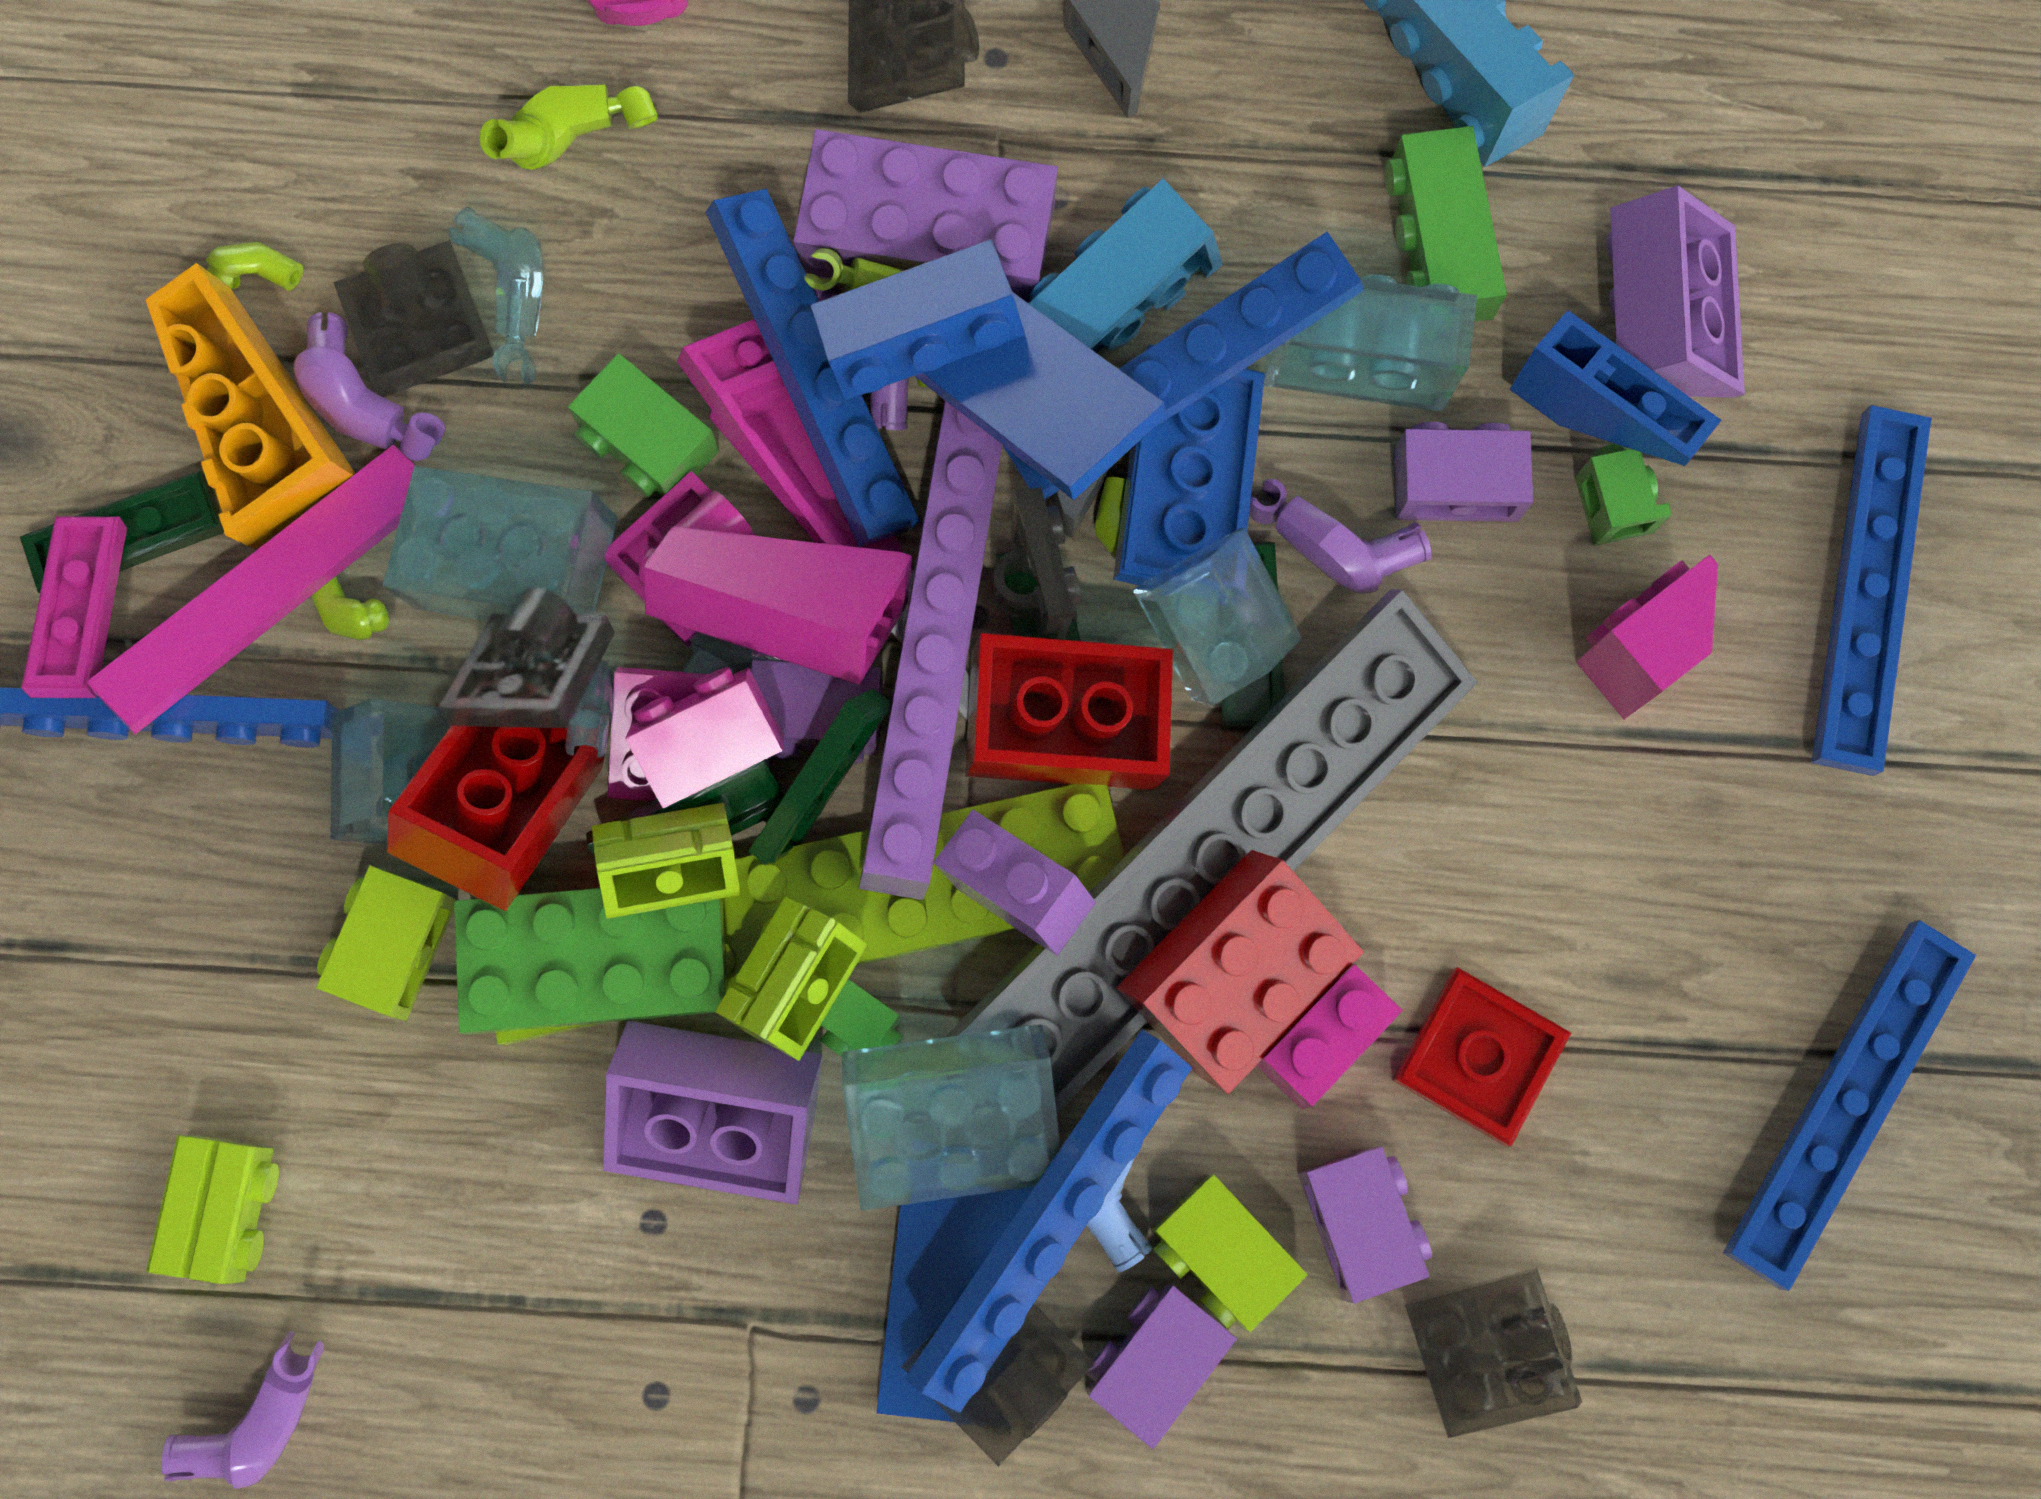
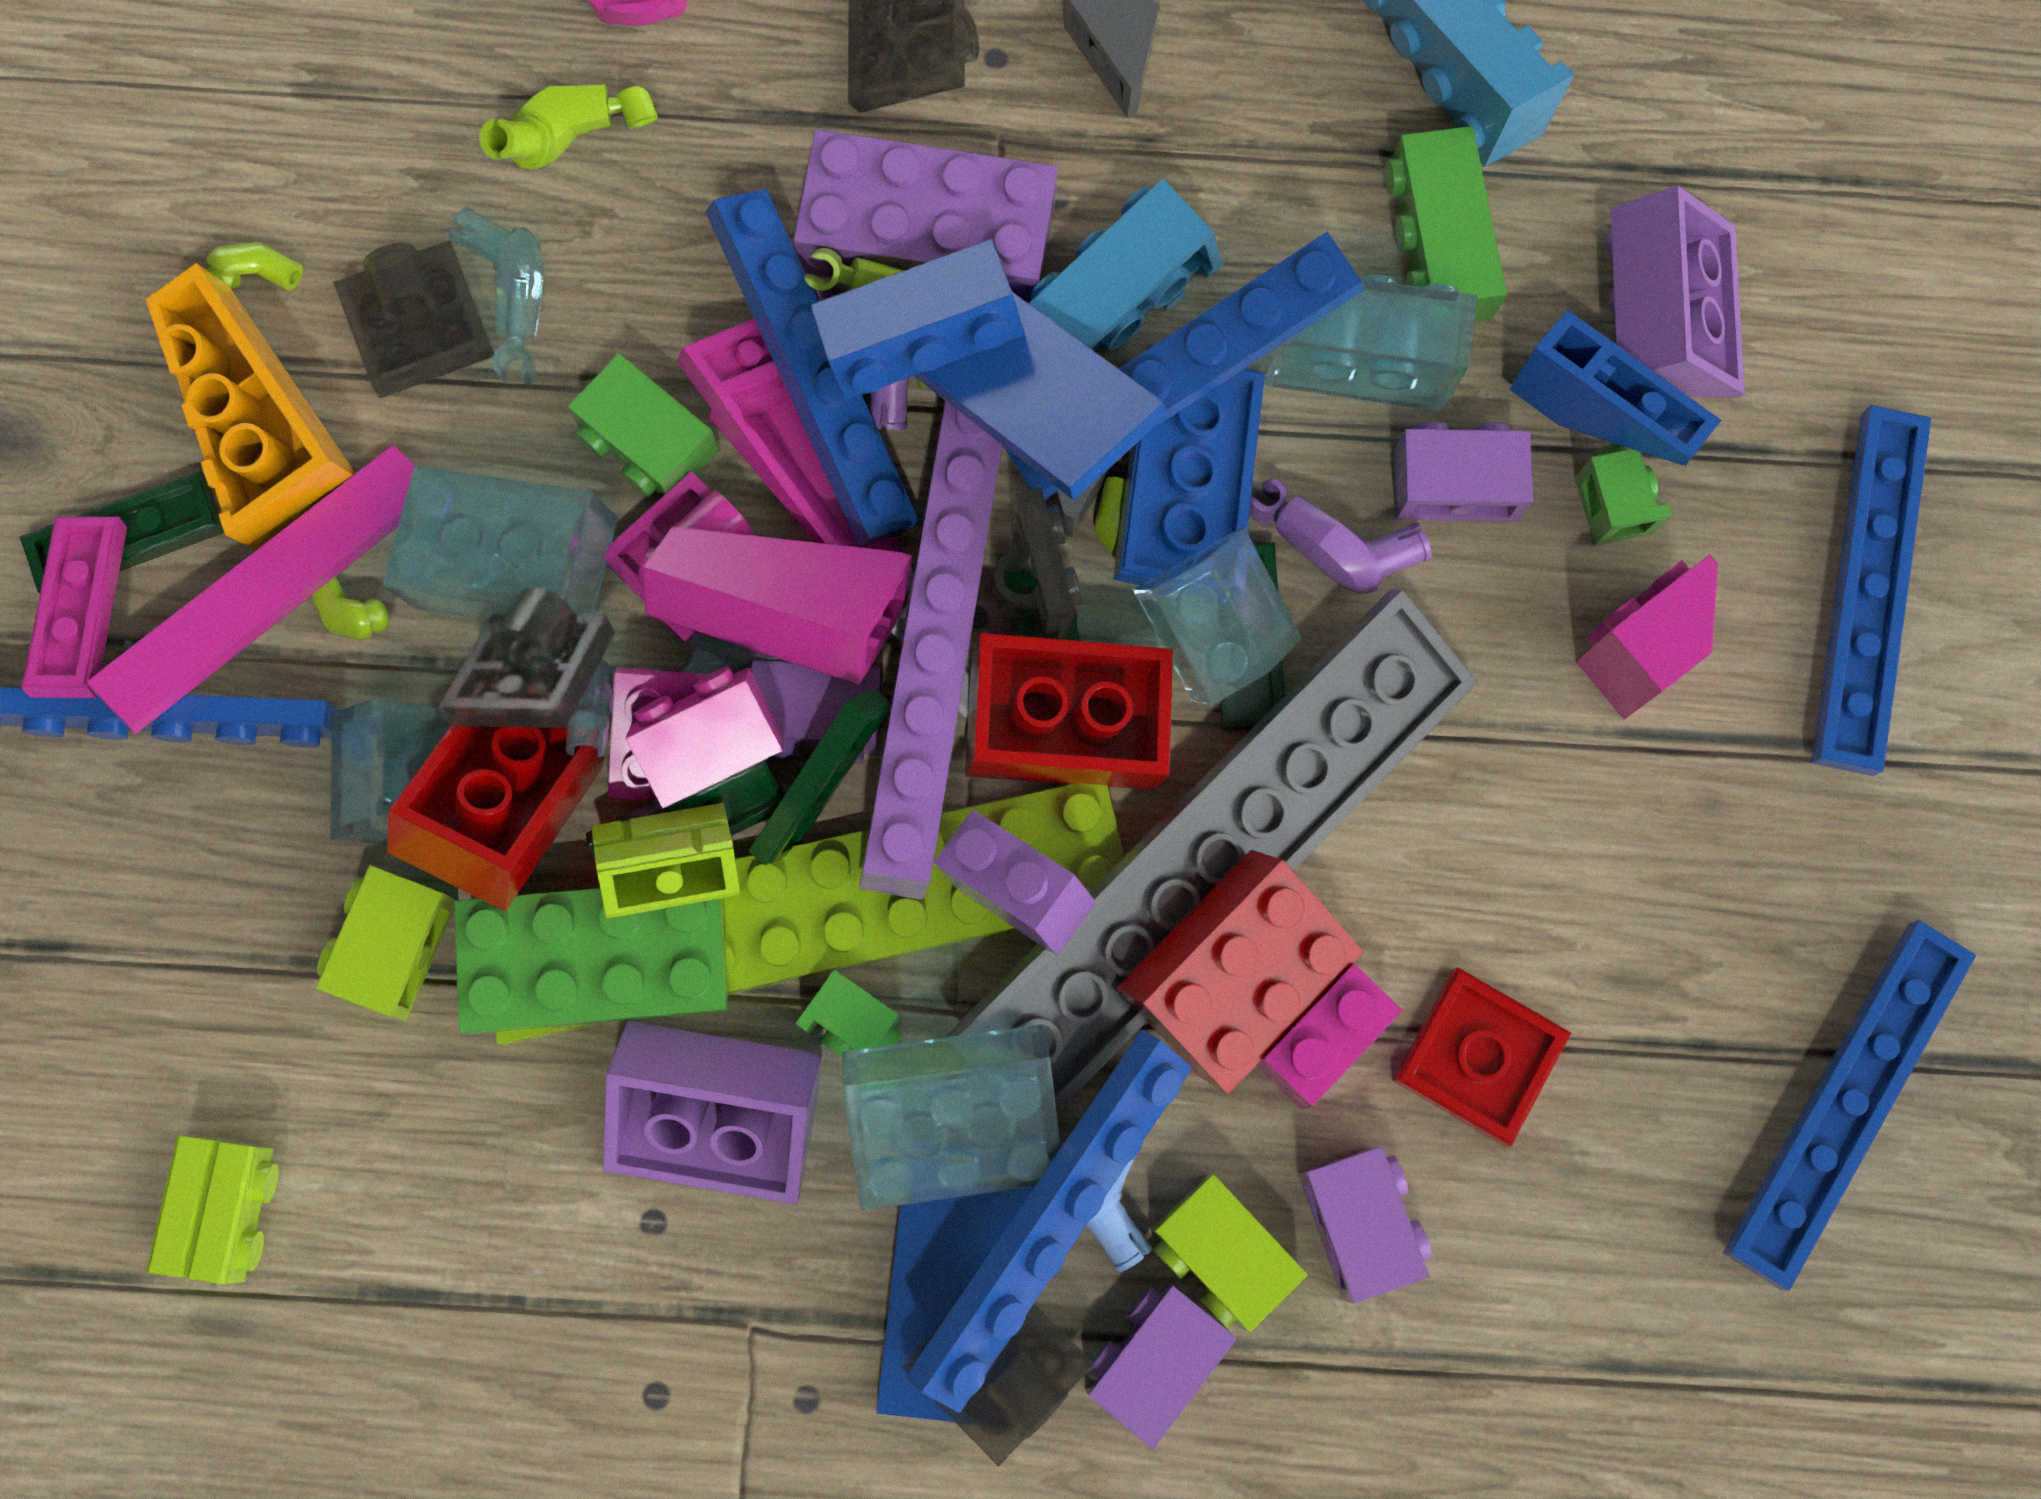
(259, 1436): medium lavender arm -> none
(341, 398): medium lavender arm -> none
(791, 977): lime brick -> none
(1495, 1353): clear smoke plate -> none

